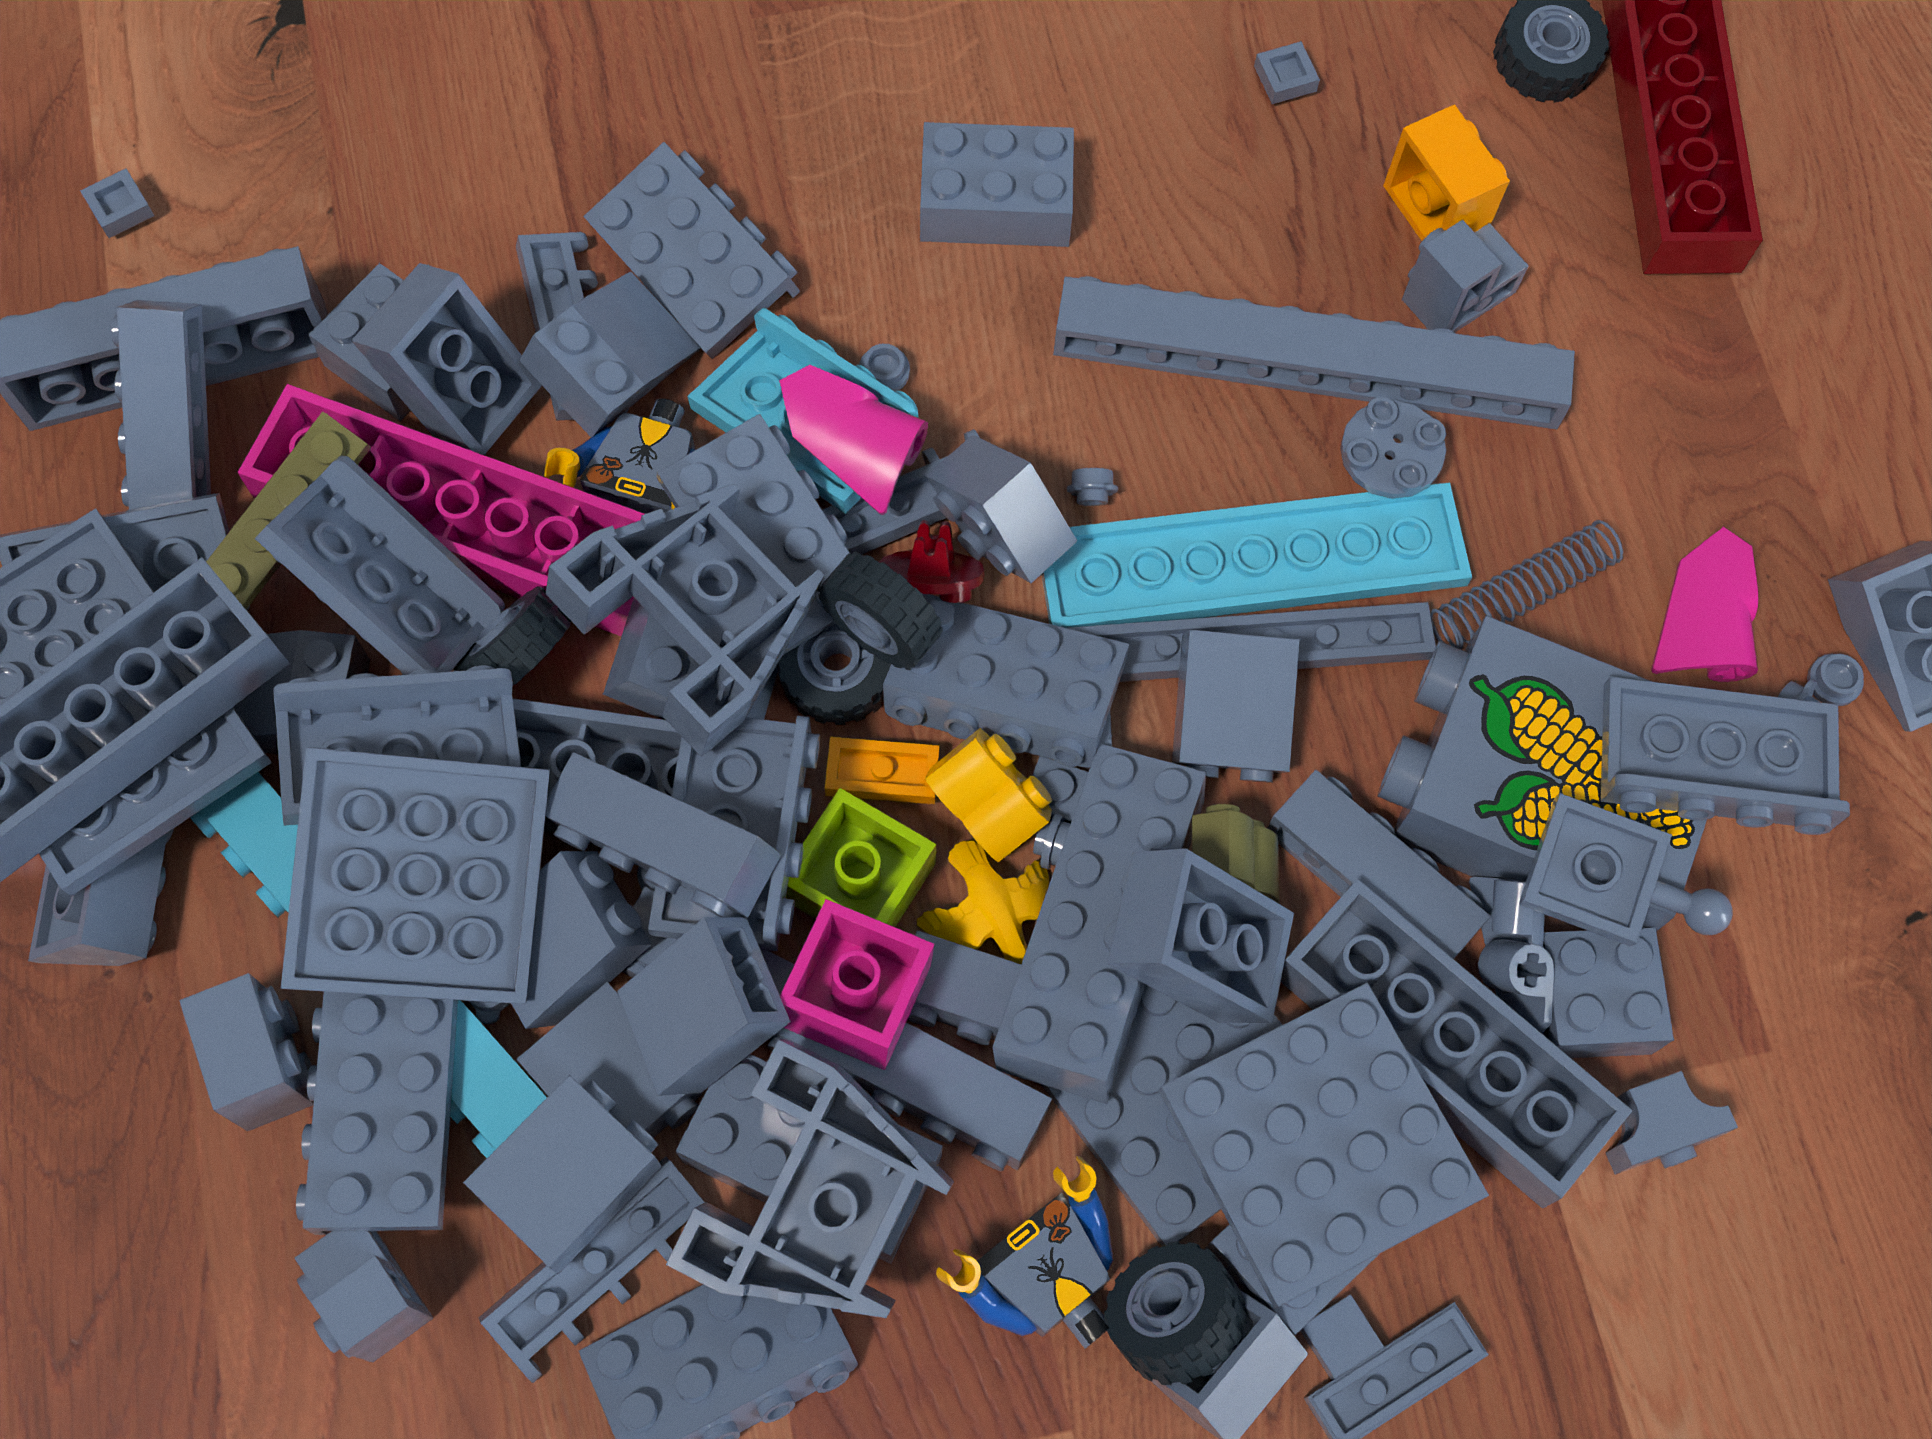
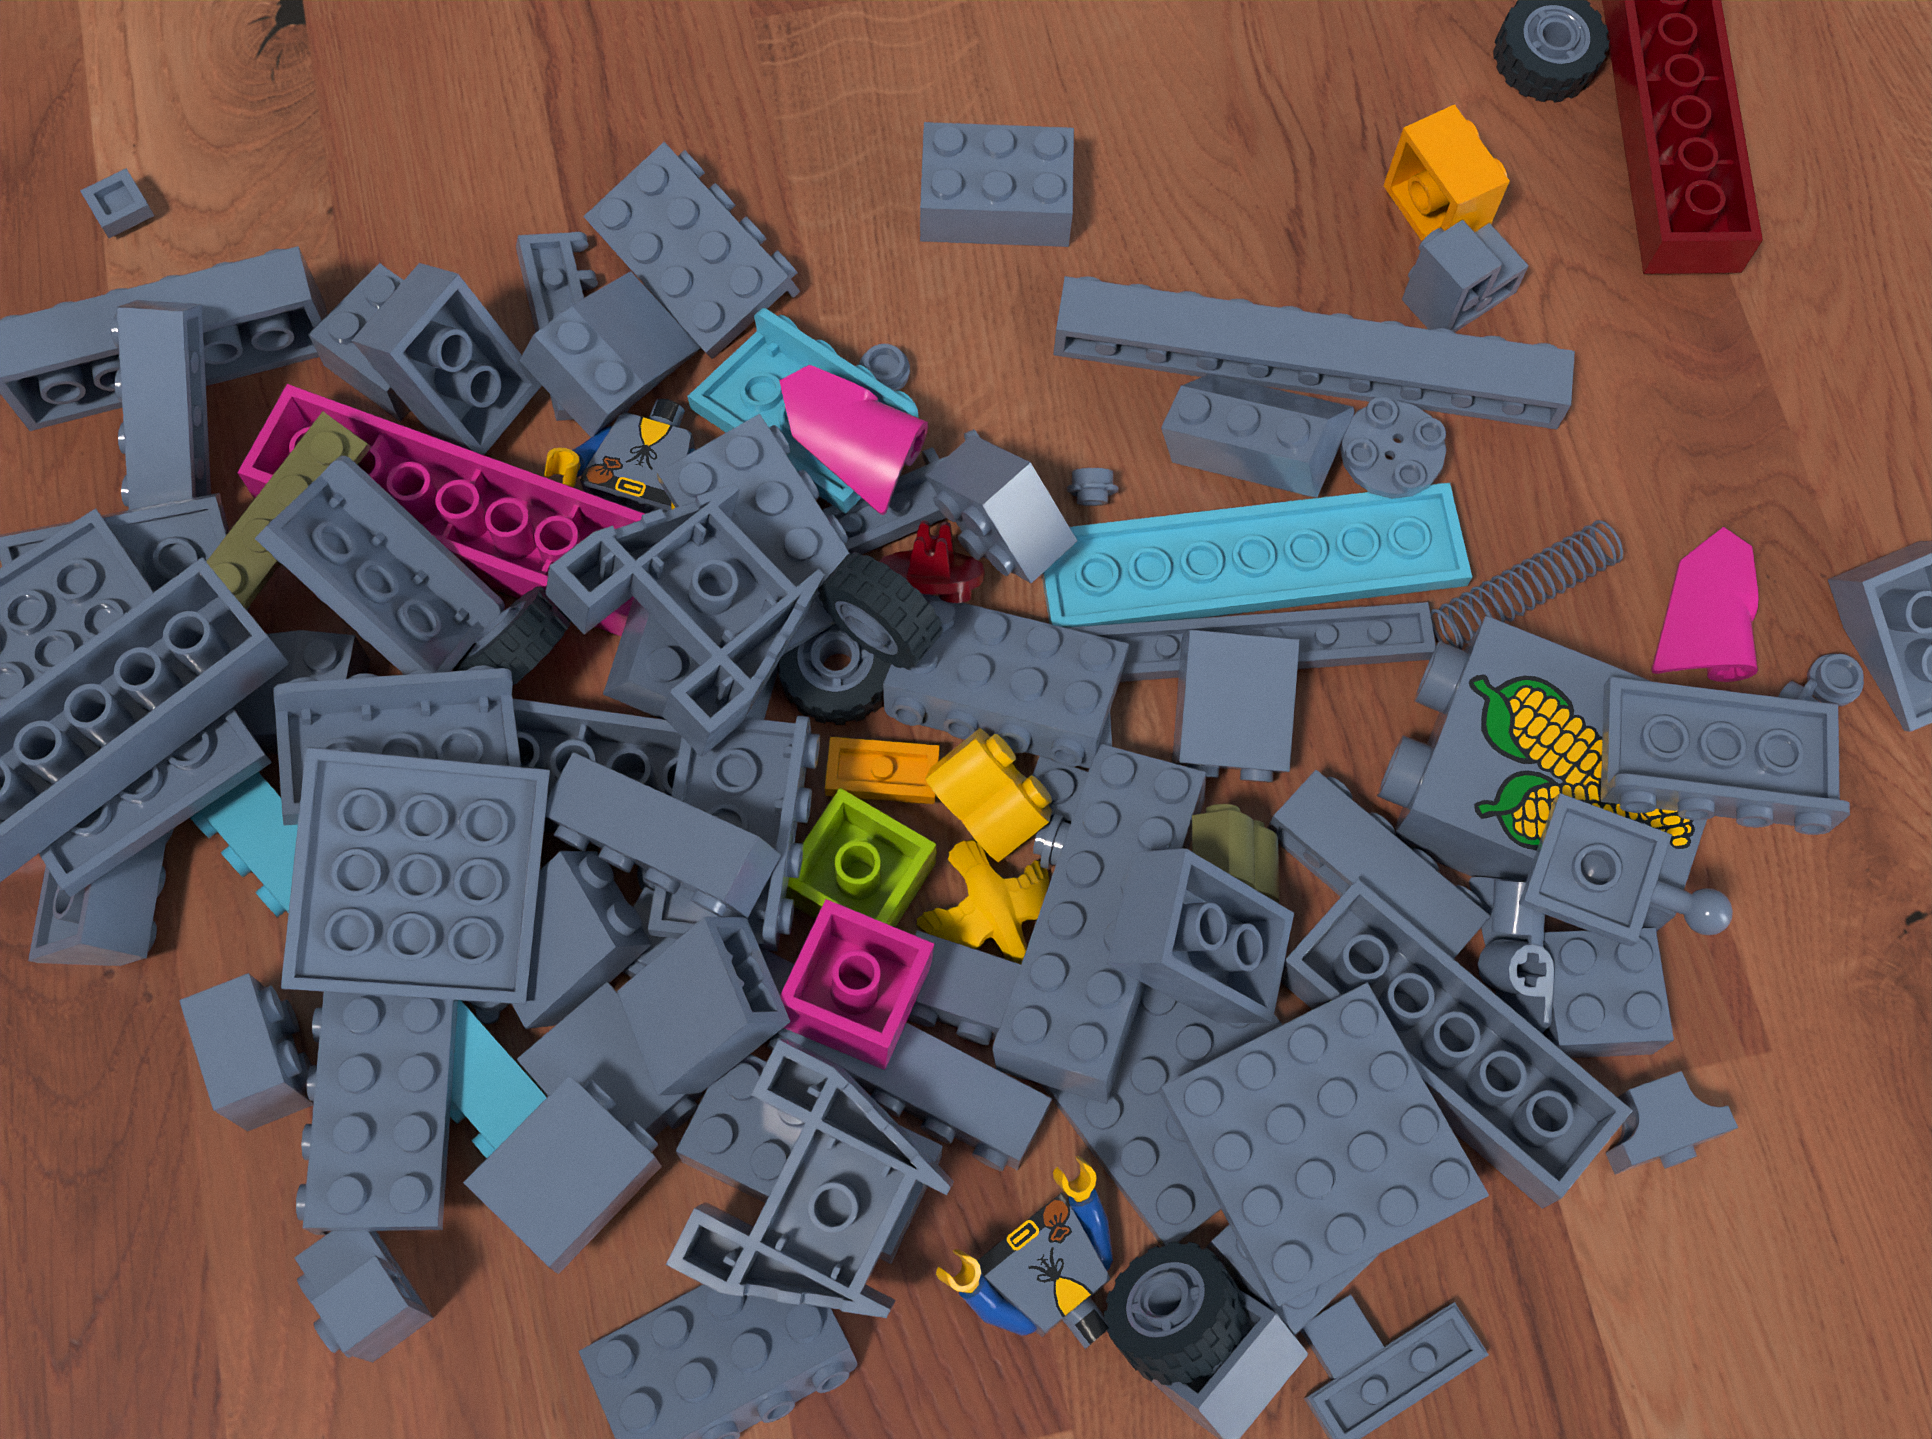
(551, 1301): sand blue hinge -> none
(1255, 433): none -> sand blue slope
(1286, 72): sand blue plate -> none

